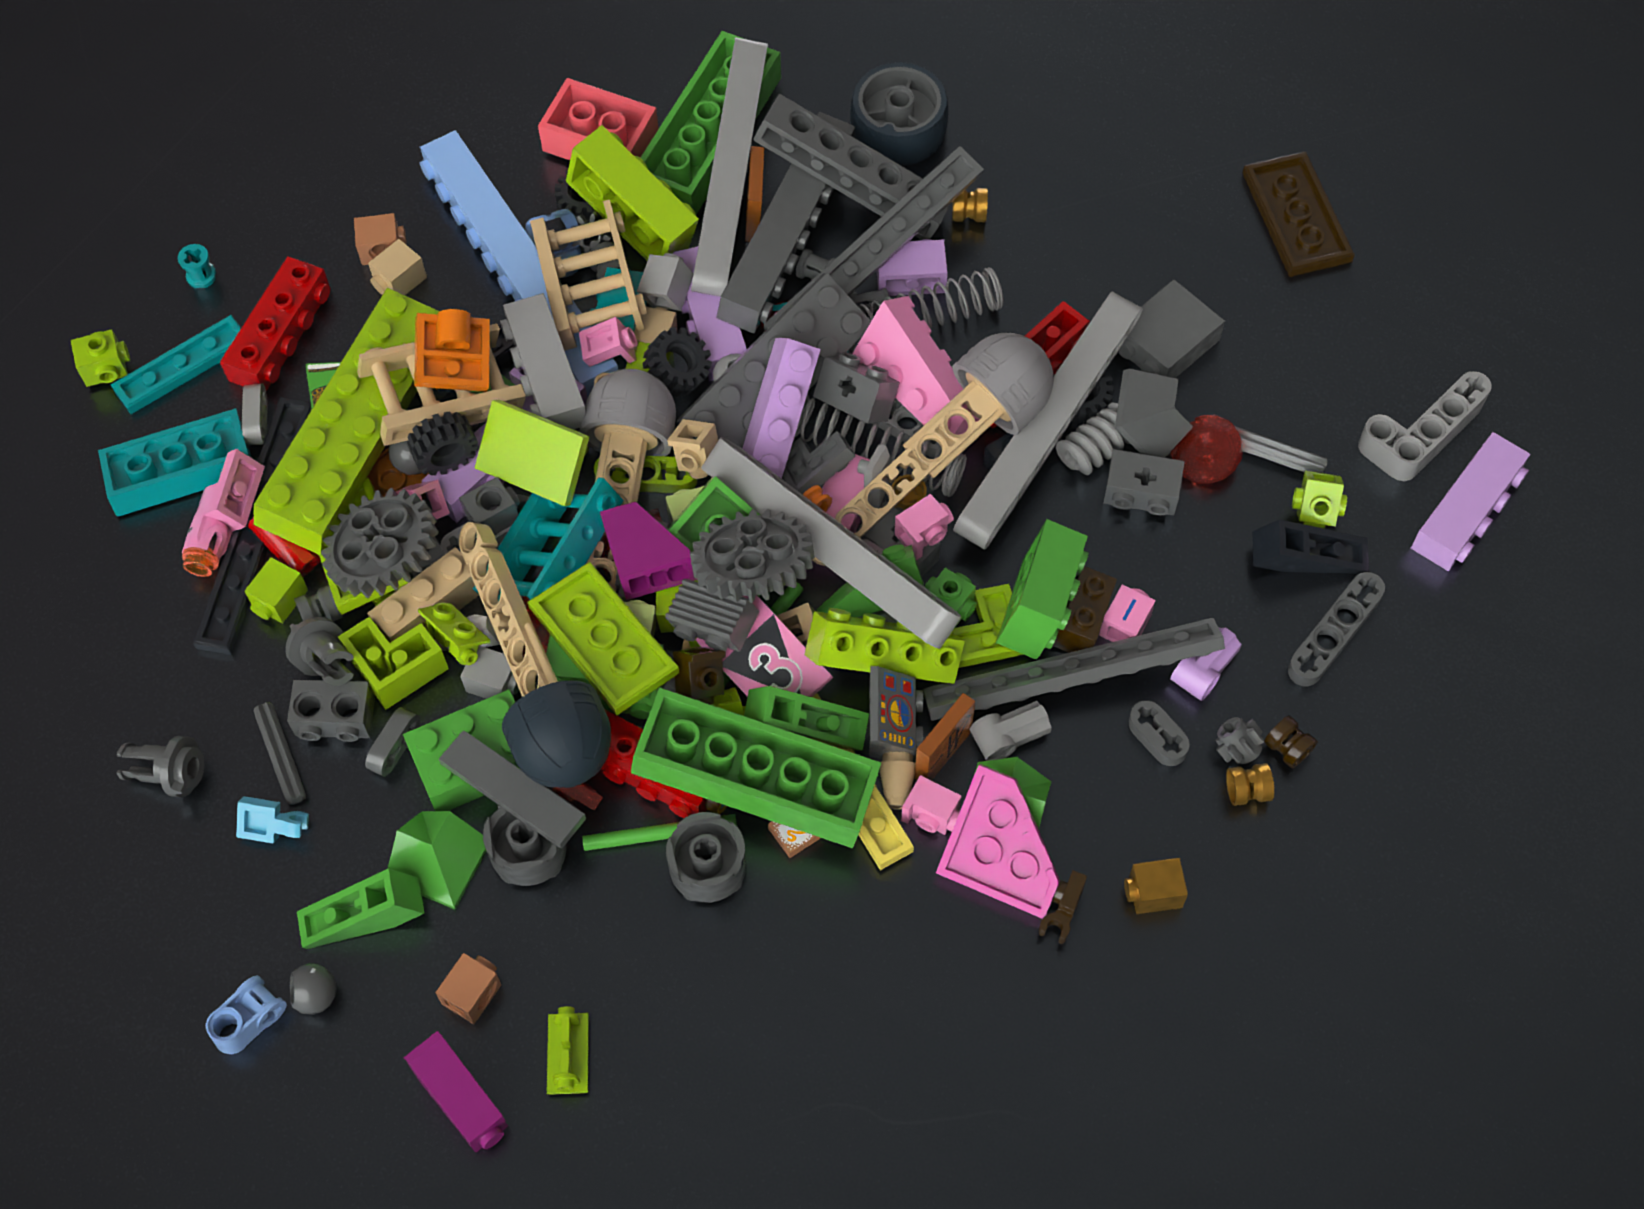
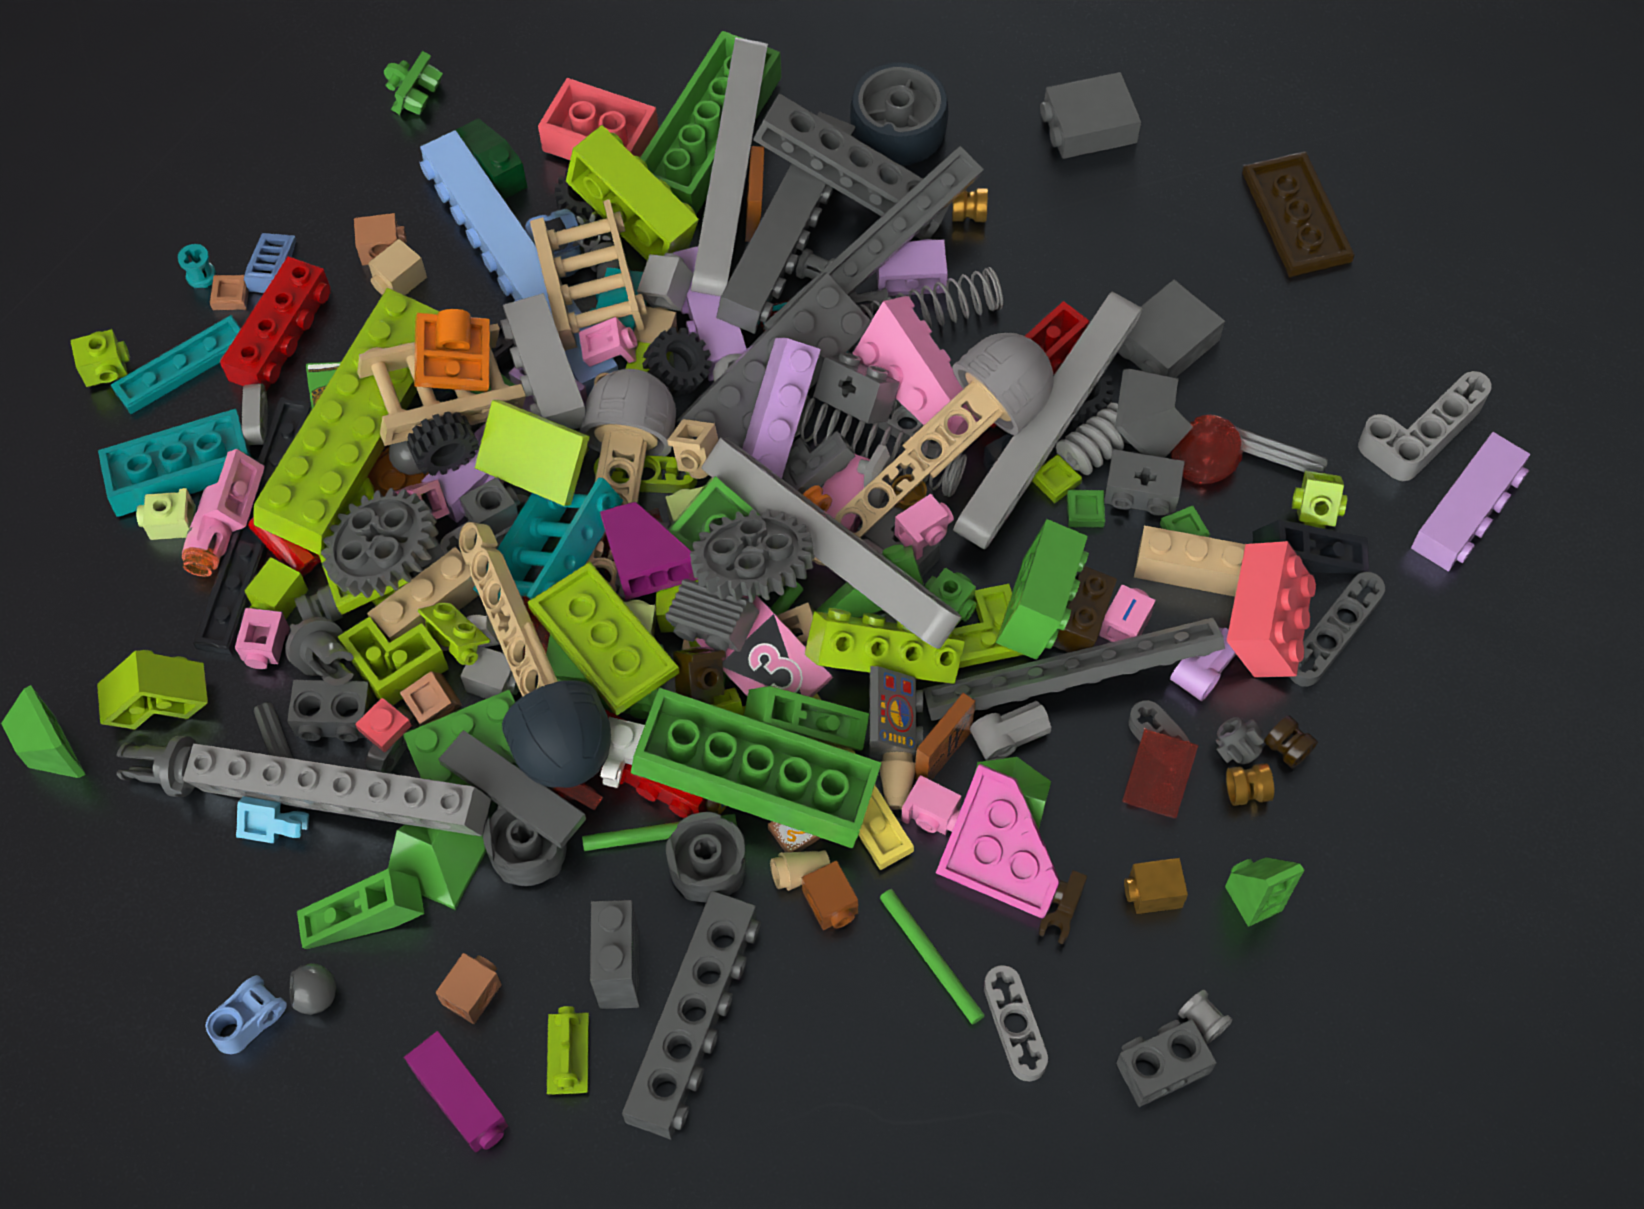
(39, 736): none -> bright green slope
(150, 686): none -> lime brick
(166, 514): none -> yellowish green brick
(229, 293): none -> nougat tile
(253, 277): none -> medium blue slope
(258, 628): none -> bright pink brick
(338, 789): none -> light grey brick
(383, 725): none -> coral plate
(420, 74): none -> bright green hips
(431, 698): none -> nougat brick
(494, 157): none -> dark green slope
(615, 954): none -> dark grey brick
(623, 744): none -> white plate
(720, 917): none -> dark grey brick
(791, 866): none -> tan cone
(830, 896): none -> dark orange brick
(932, 956): none -> bright green bar
(1036, 1046): none -> light grey beam
(1056, 478): none -> lime tile
(1085, 508): none -> bright green tile
(1090, 115): none -> dark grey brick
(1160, 773): none -> clear red plate
(1170, 1070): none -> dark grey brick
(1186, 522): none -> bright green tile
(1189, 560): none -> tan brick
(1205, 1016): none -> light grey bush
(1262, 887): none -> bright green slope
(1271, 610): none -> coral brick

